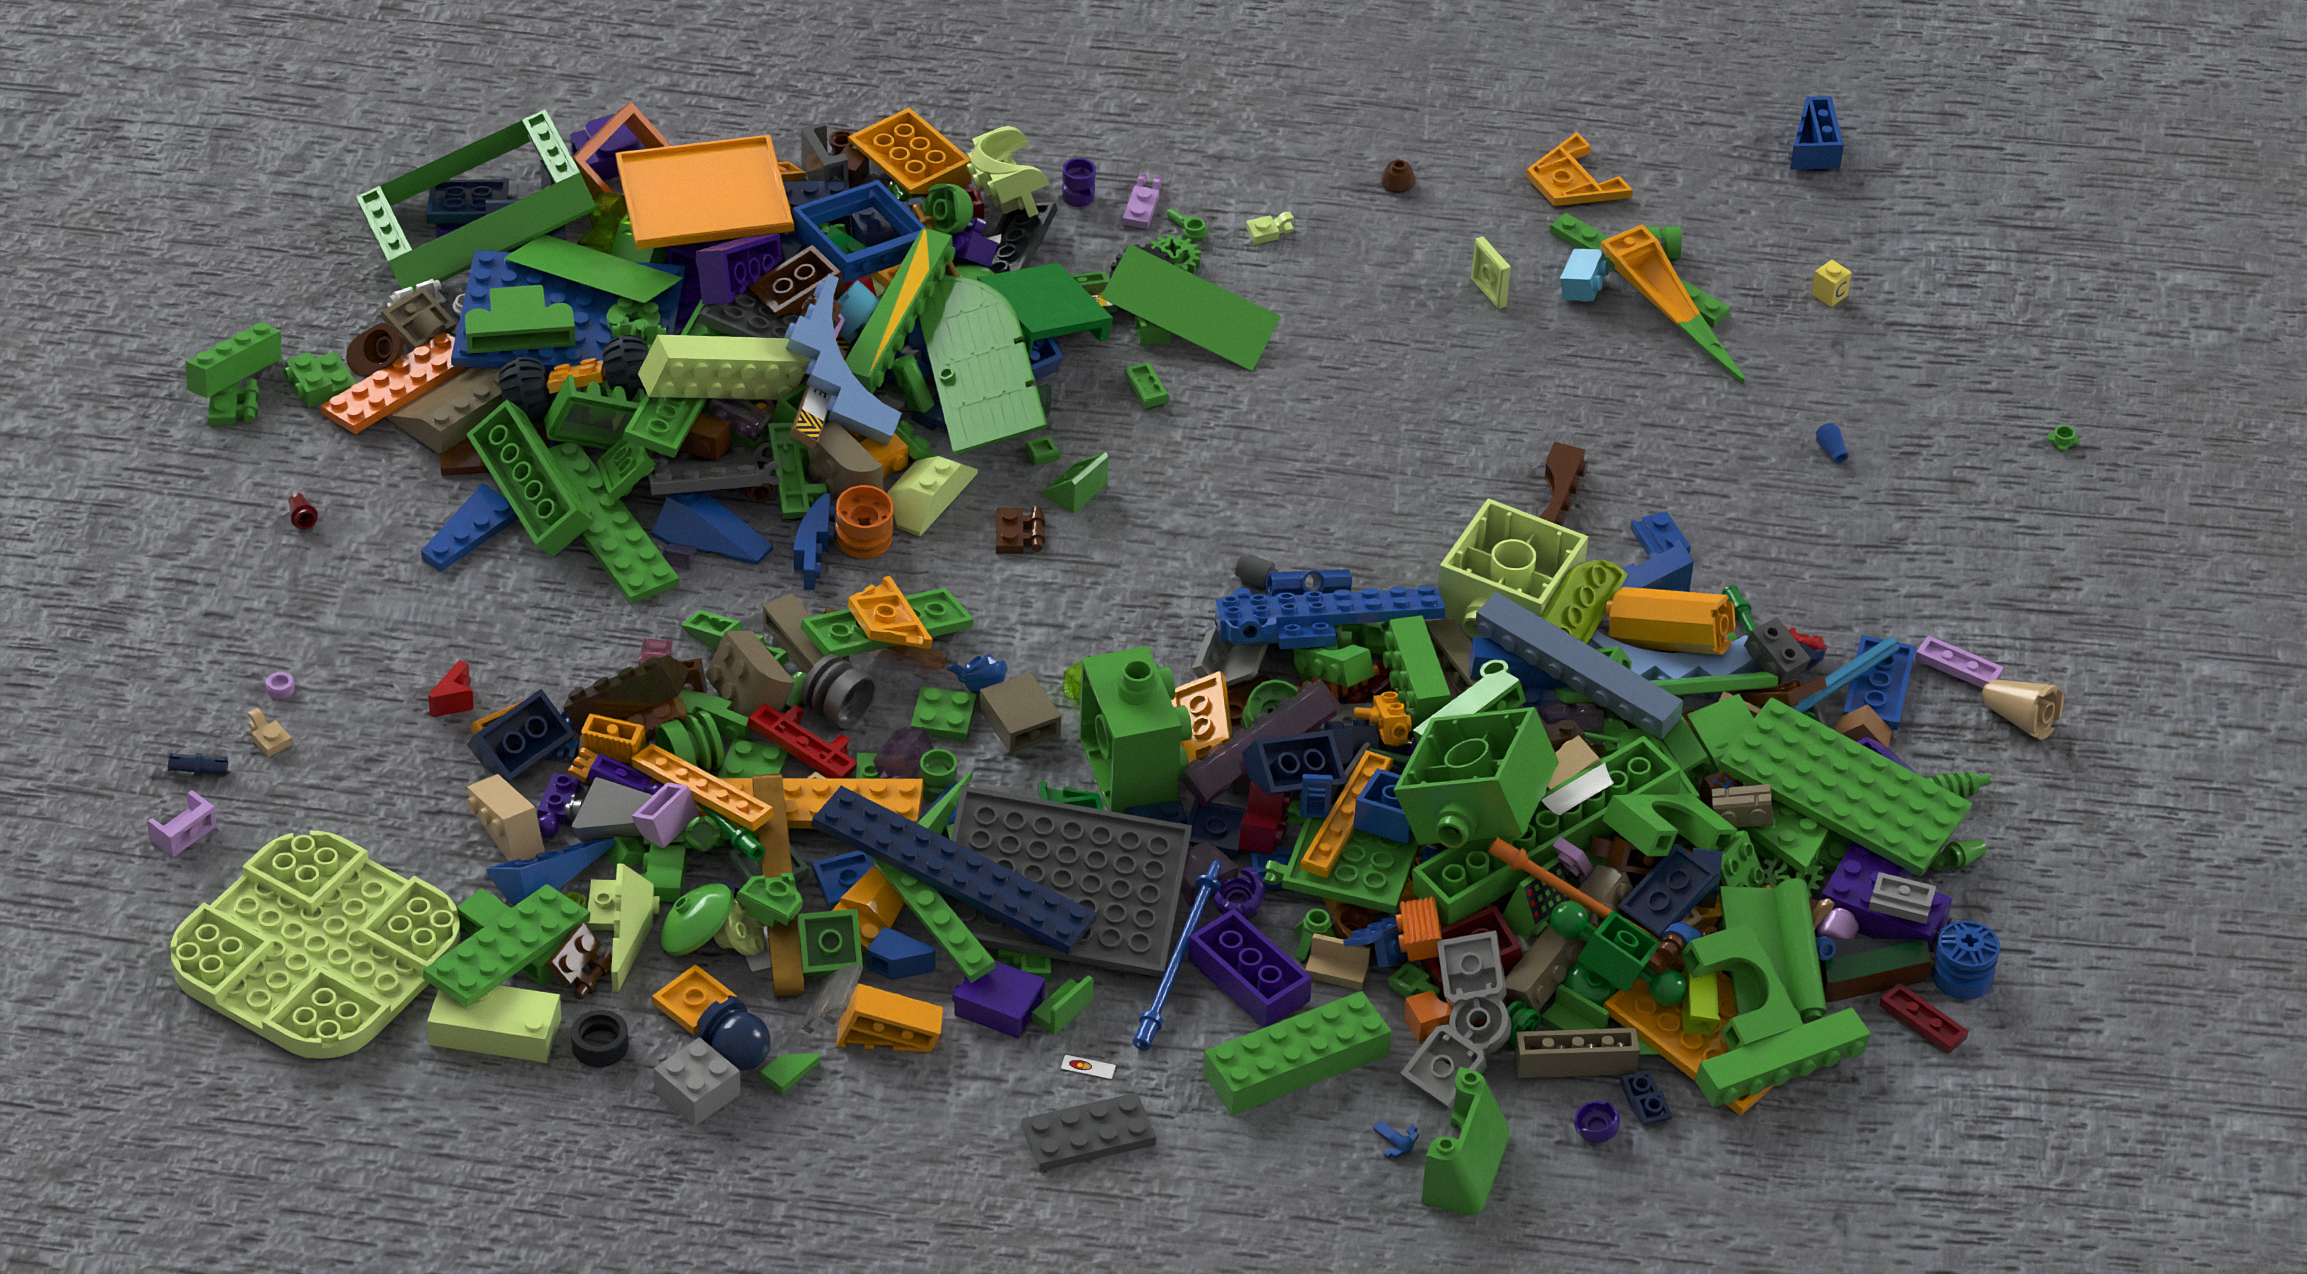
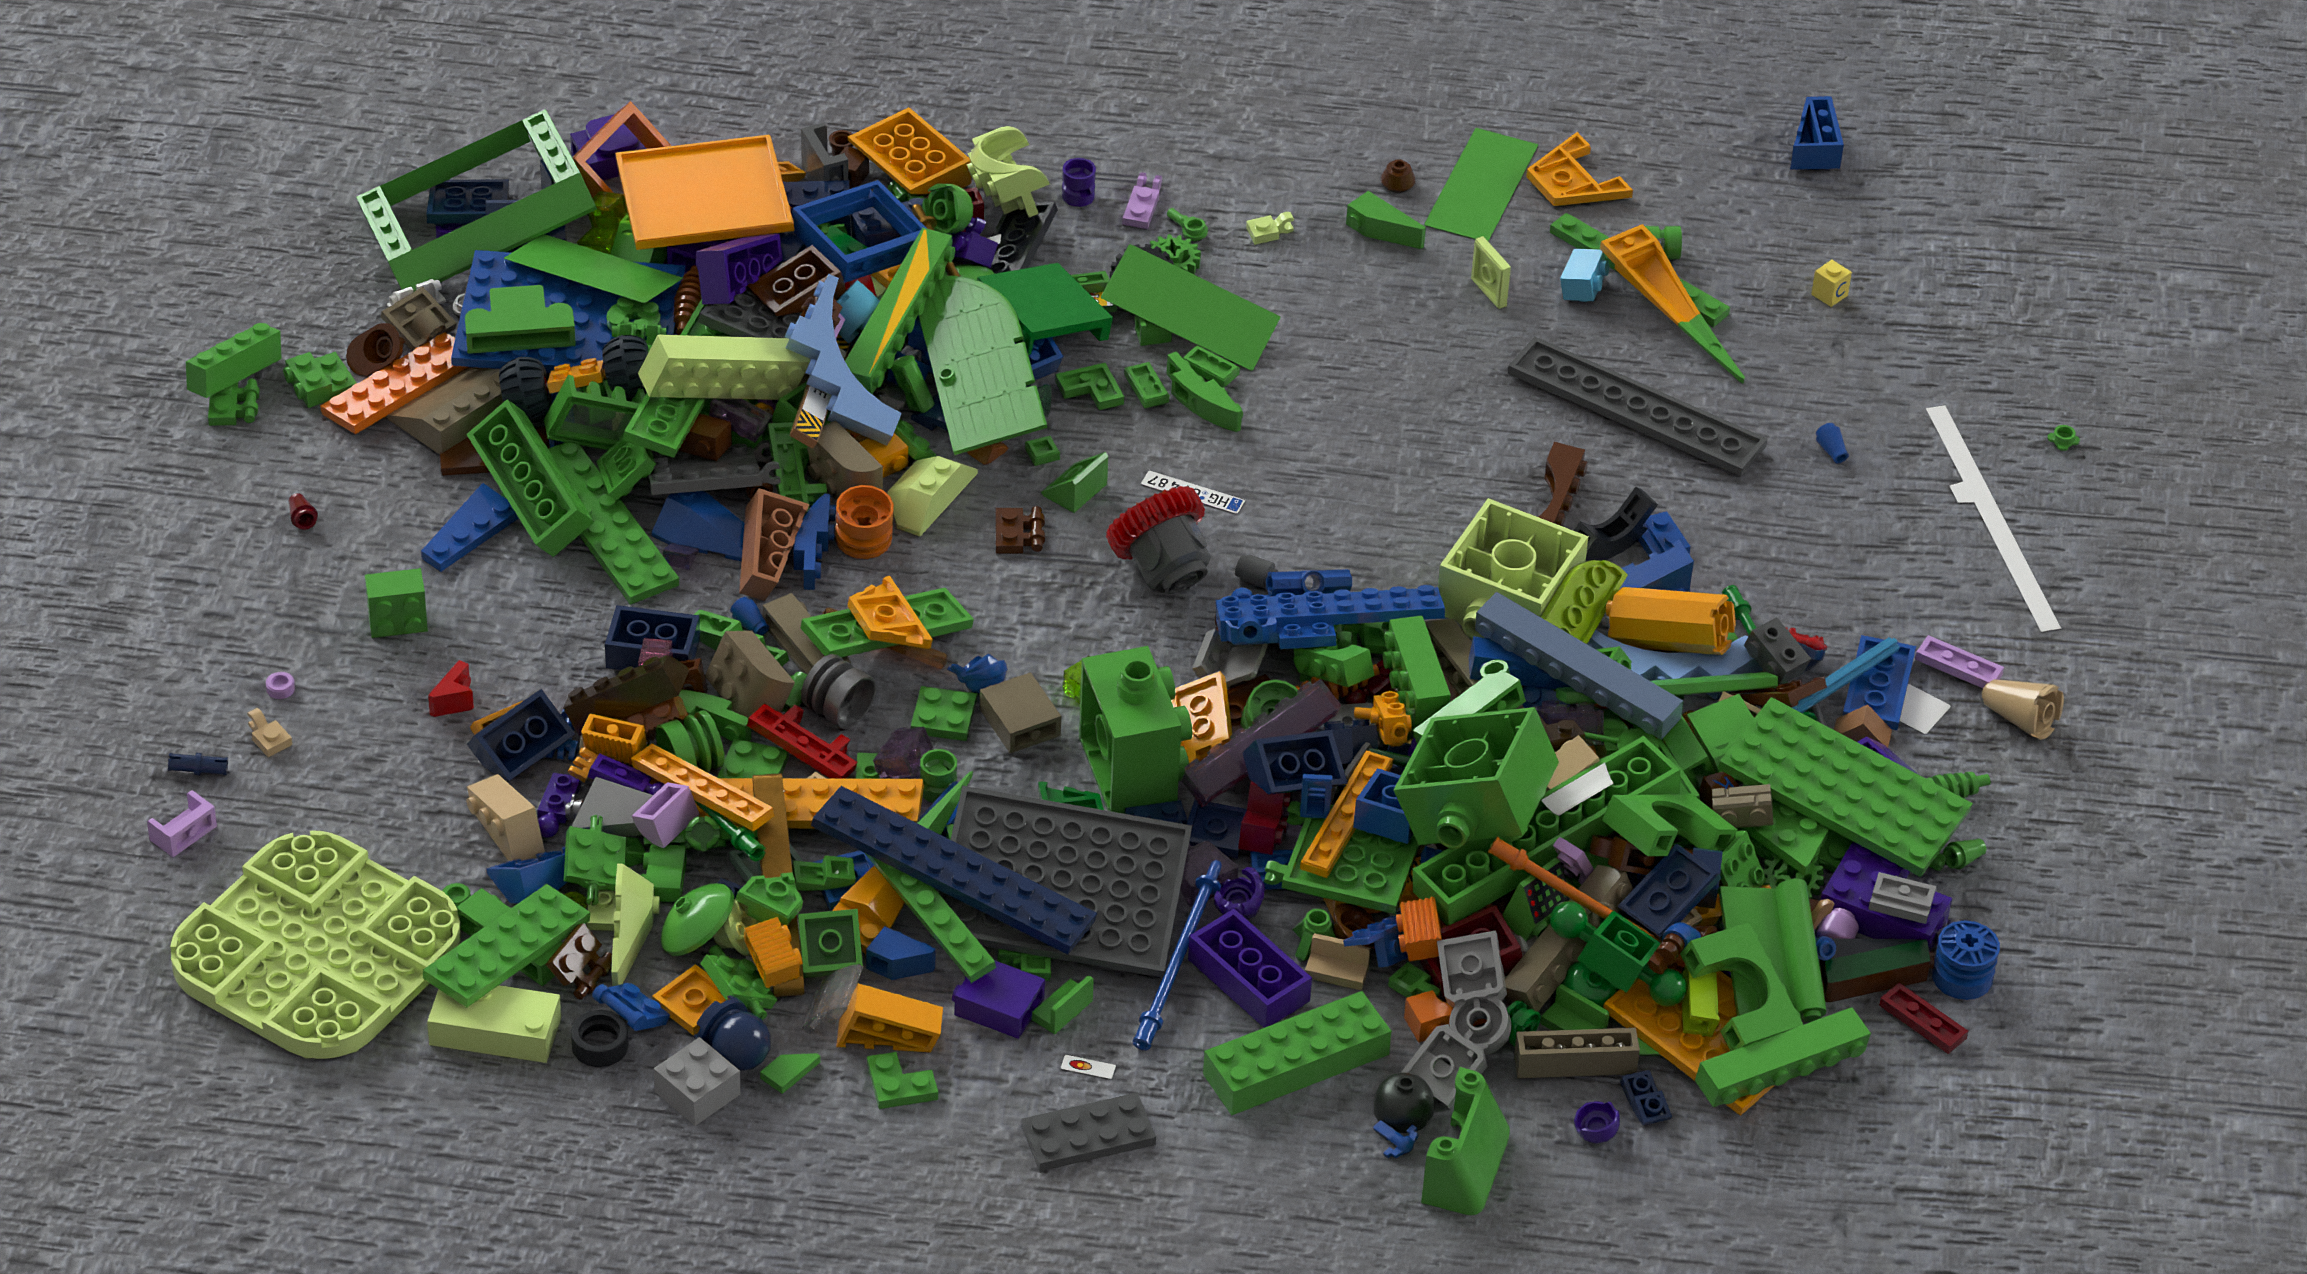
(396, 603): none -> bright green brick
(457, 893): none -> bright green tile
(593, 858): none -> bright green plate
(632, 1005): none -> blue plate
(634, 624): none -> dark blue brick
(686, 298): none -> dark orange piece
(739, 980): none -> bright green plate
(749, 615): none -> blue cone
(767, 540): none -> nougat wedge
(772, 952): none -> light orange brick
(830, 874): none -> bright green slope
(899, 1089): none -> bright green plate
(988, 453): none -> dark orange slope
(1093, 380): none -> bright green plate
(1164, 539): none -> piece
(1202, 397): none -> bright green slope
(1206, 495): none -> white sticker
(1212, 366): none -> bright green plate
(1384, 222): none -> bright green slope
(1404, 1101): none -> pearl dark grey cylinder
(1481, 184): none -> bright green sticker
(1621, 529): none -> black arch
(1637, 406): none -> dark grey plate
(1921, 709): none -> white sticker
(1975, 490): none -> white sticker

